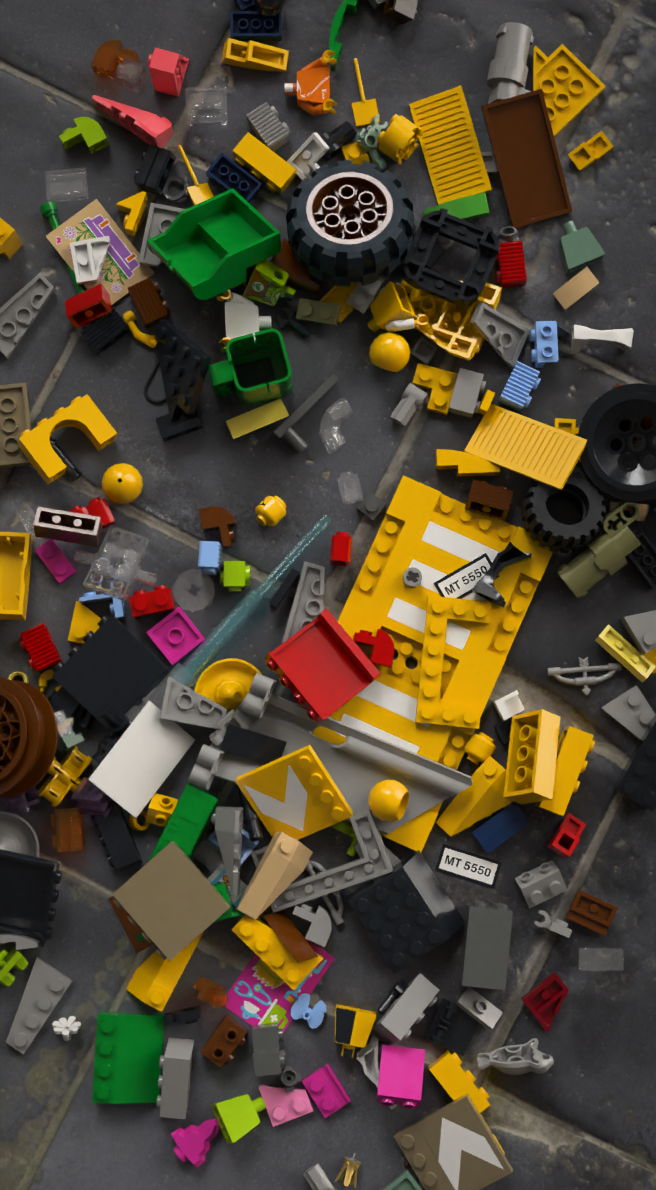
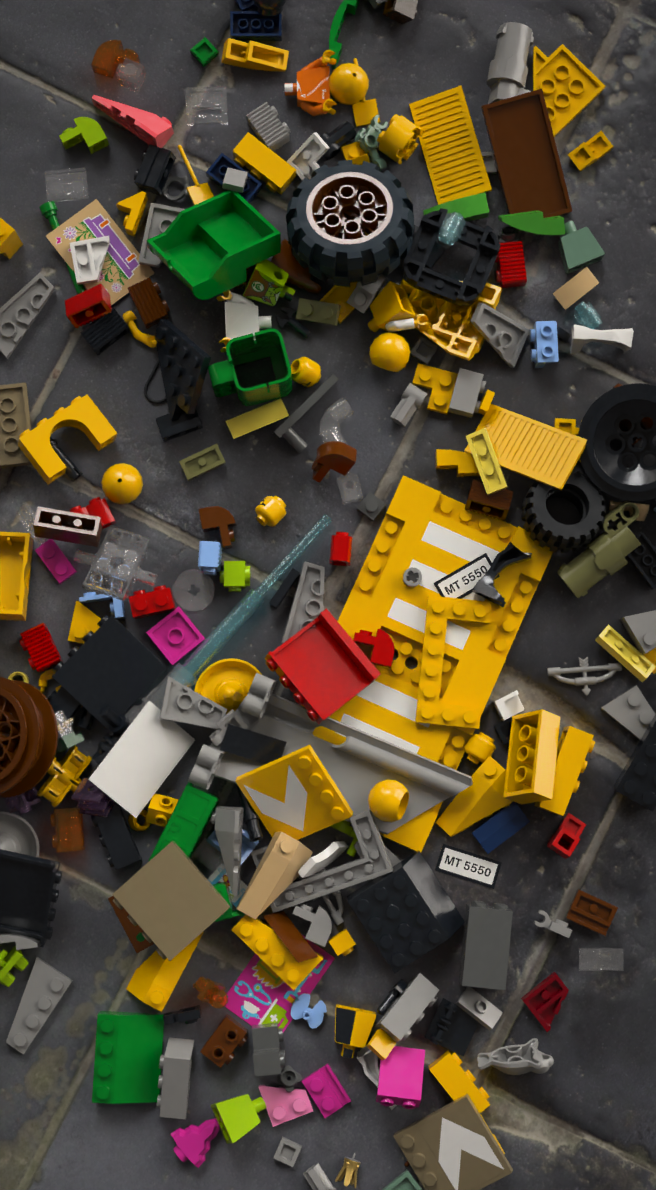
(66, 1027): white plant -> none
(167, 71): coral wedge -> none
(202, 462): none -> olive plate
(204, 52): none -> green tile
(235, 180): none -> light grey tile
(287, 1151): none -> light grey tile
(305, 371): none -> yellow head
(322, 859): none -> white tile
(333, 456): none -> reddish brown brick
(342, 943): none -> yellow plate
(348, 83): none -> yellow helmet
(381, 1044): none -> yellow tile
(451, 228): none -> clear light blue brick
(486, 461): none -> light yellow plate
(519, 386): light blue brick -> none
(535, 223): none -> bright green slope
(541, 883): light grey bracket -> none
(587, 315): none -> clear light blue brick

